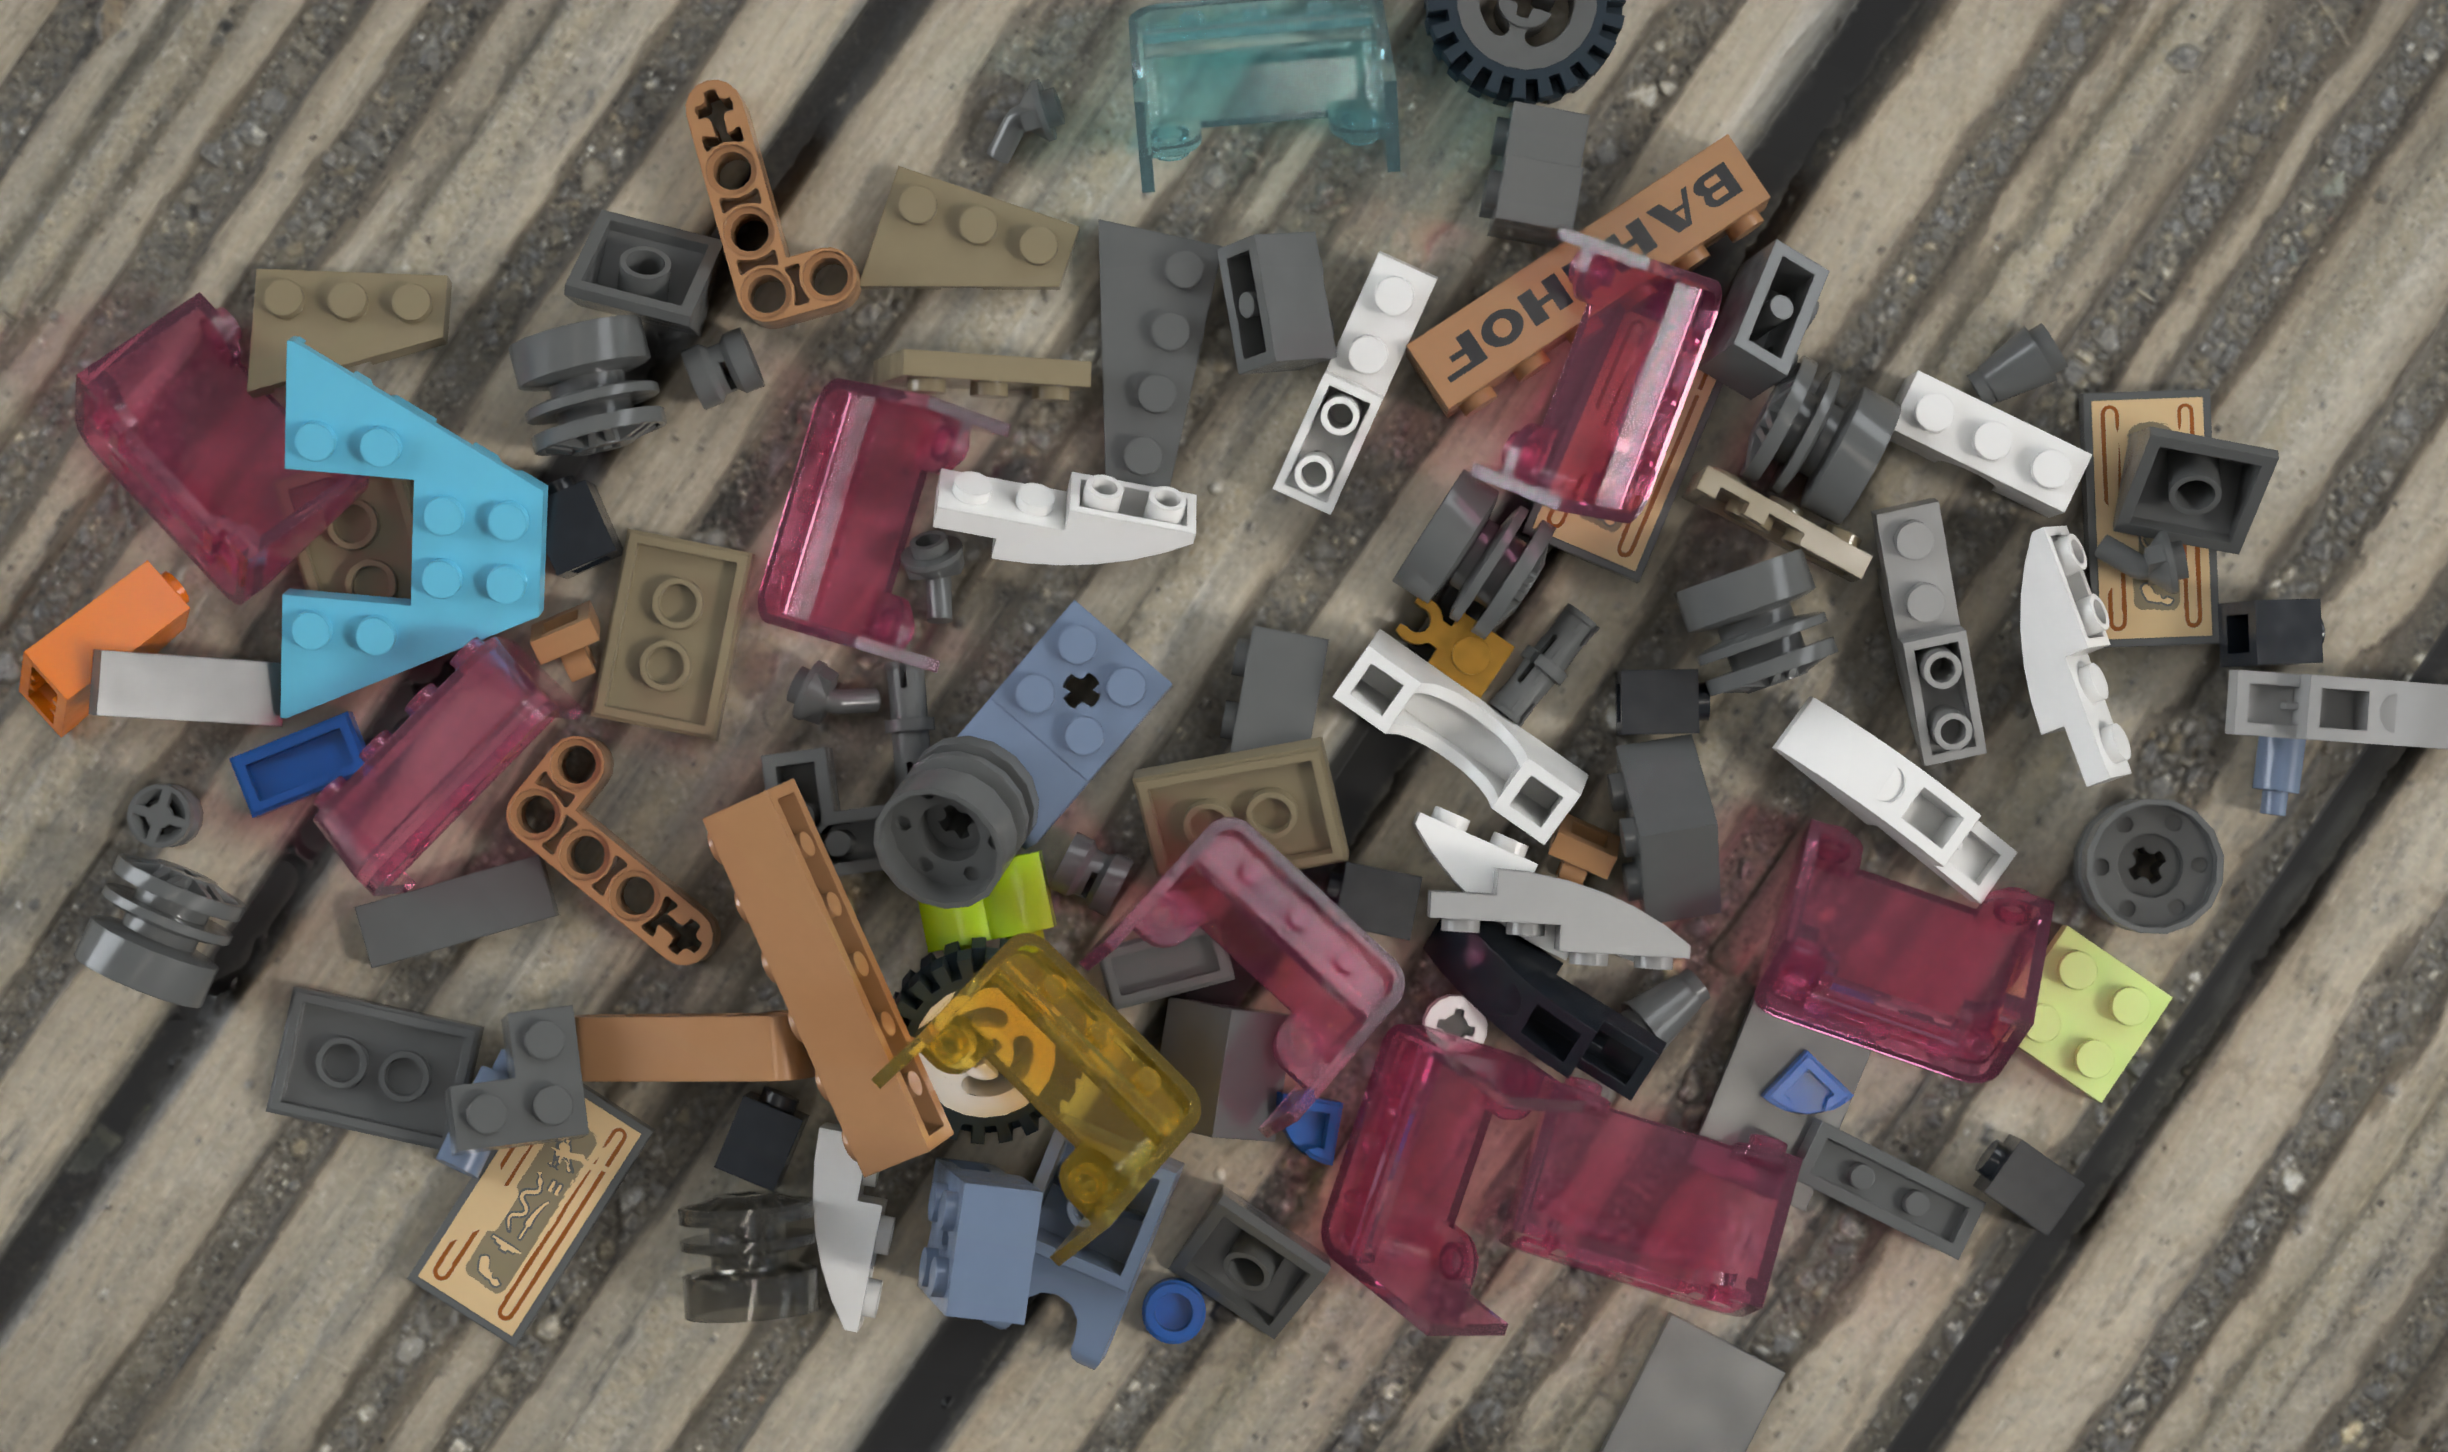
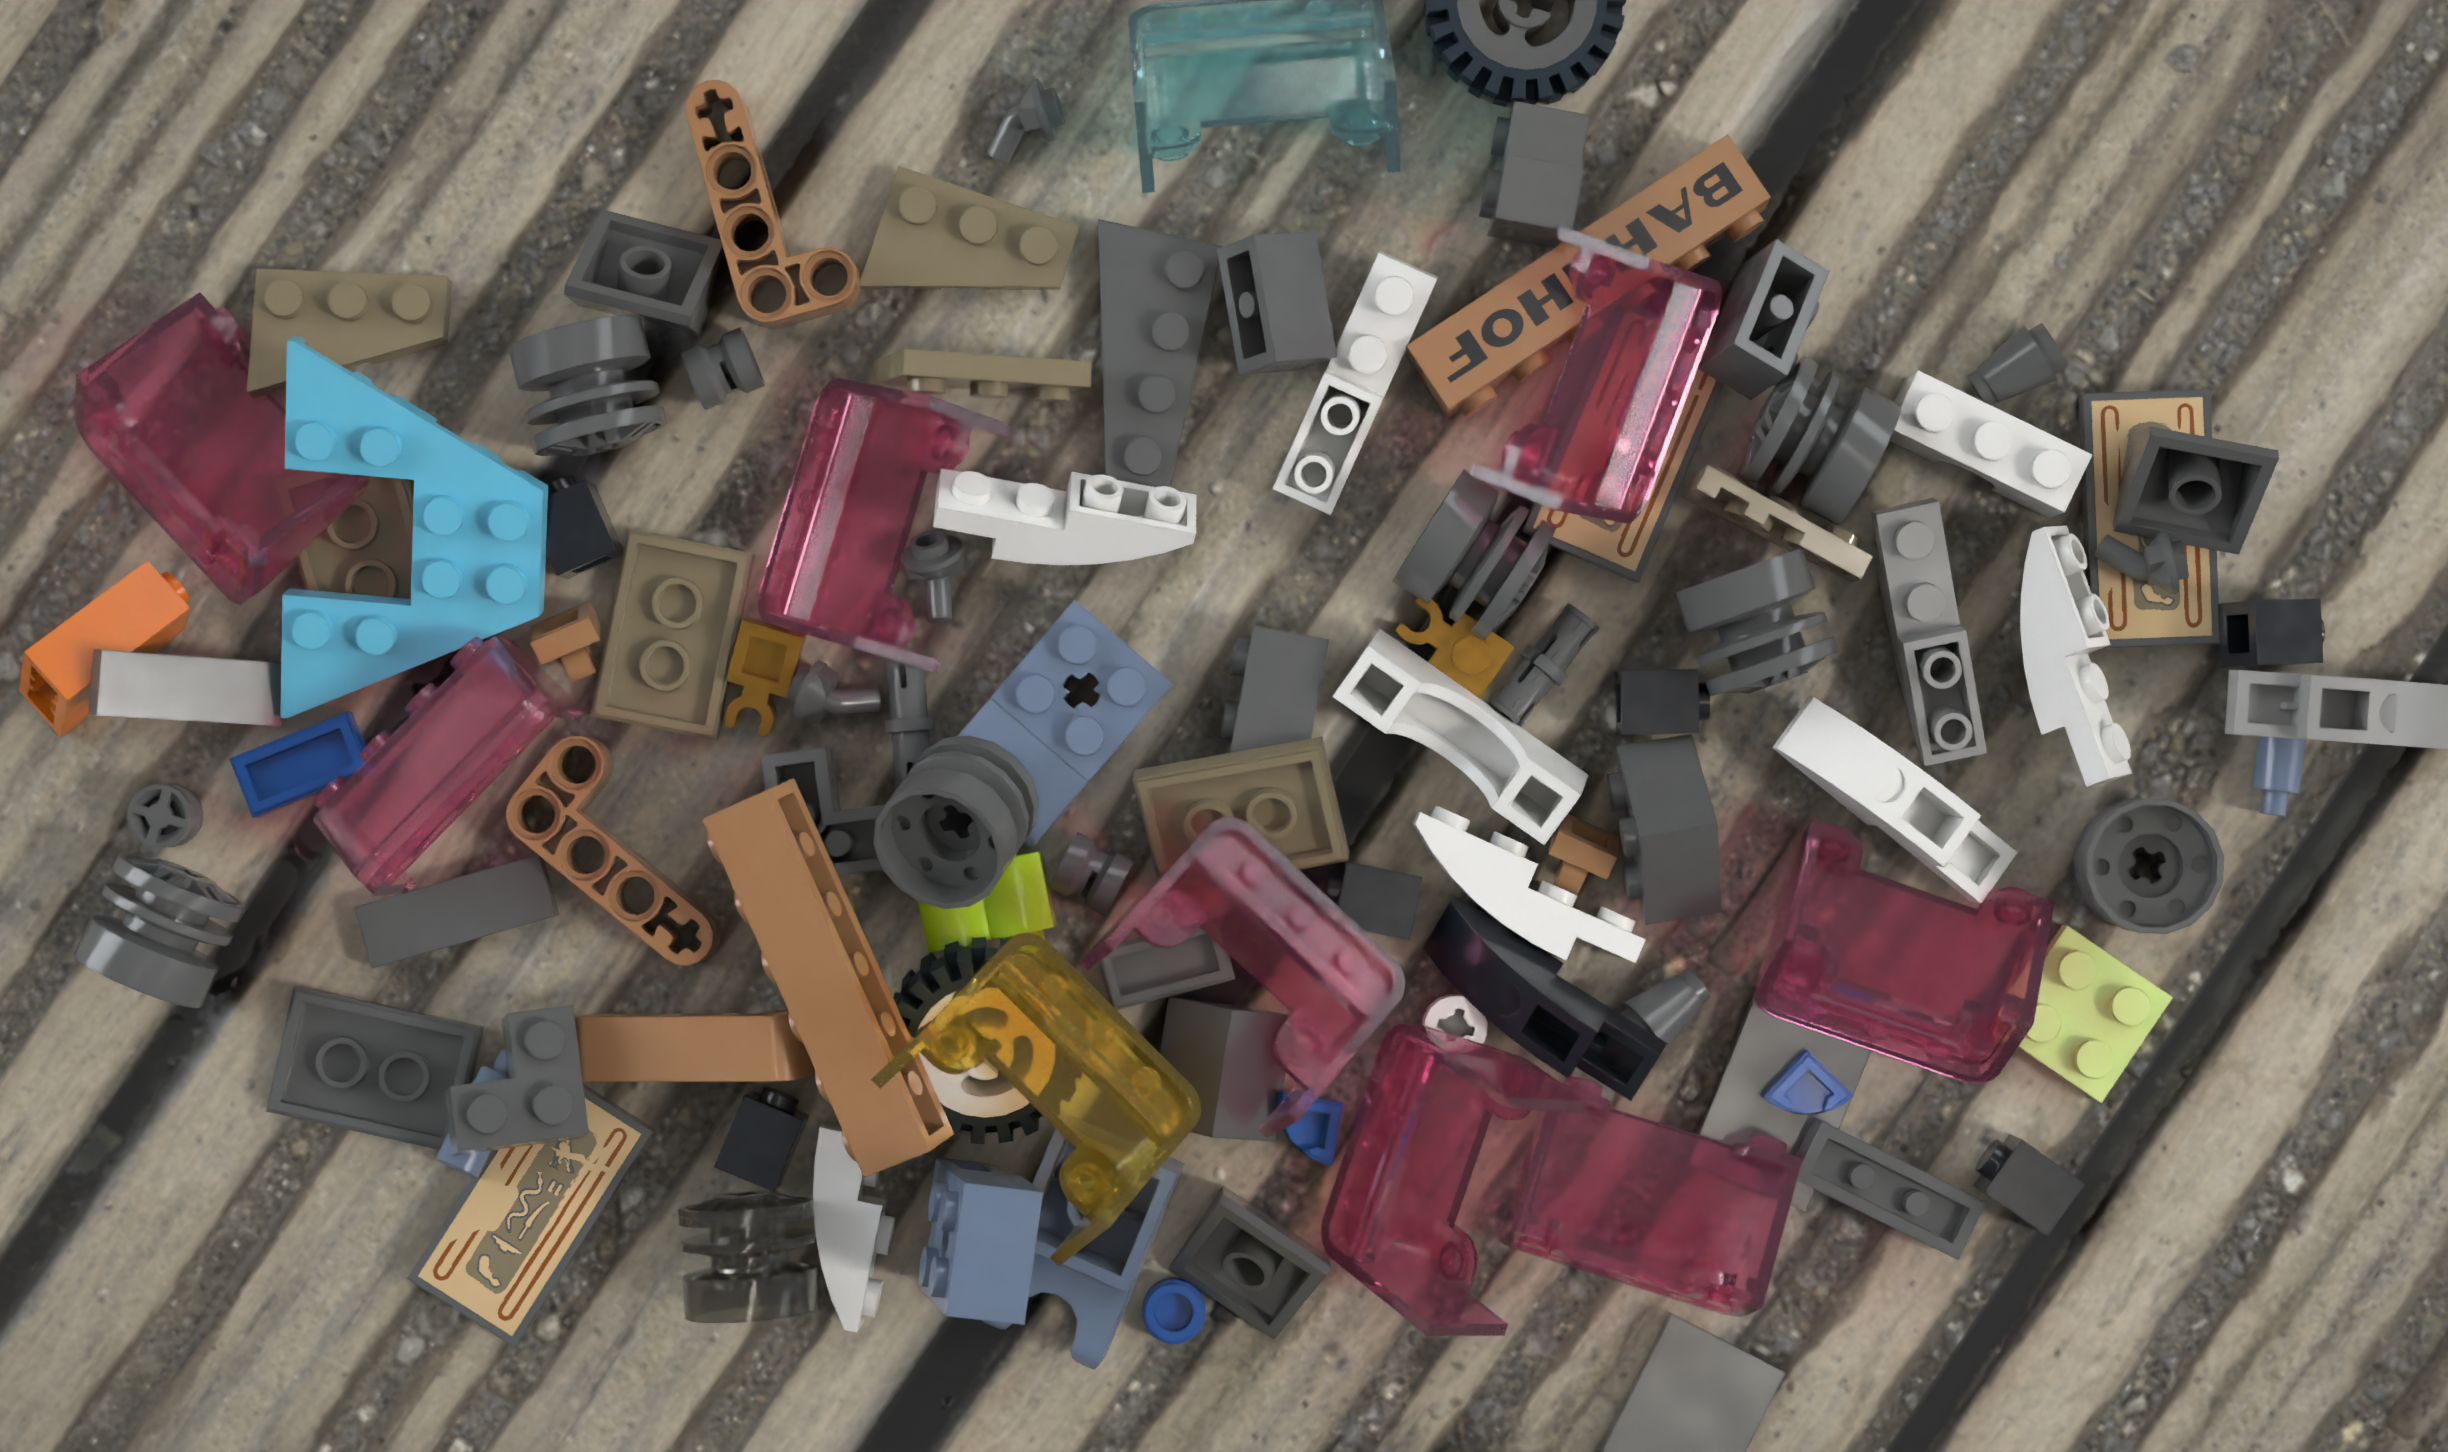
(765, 665): none -> pearl gold plate
(1584, 918): light grey slope -> none

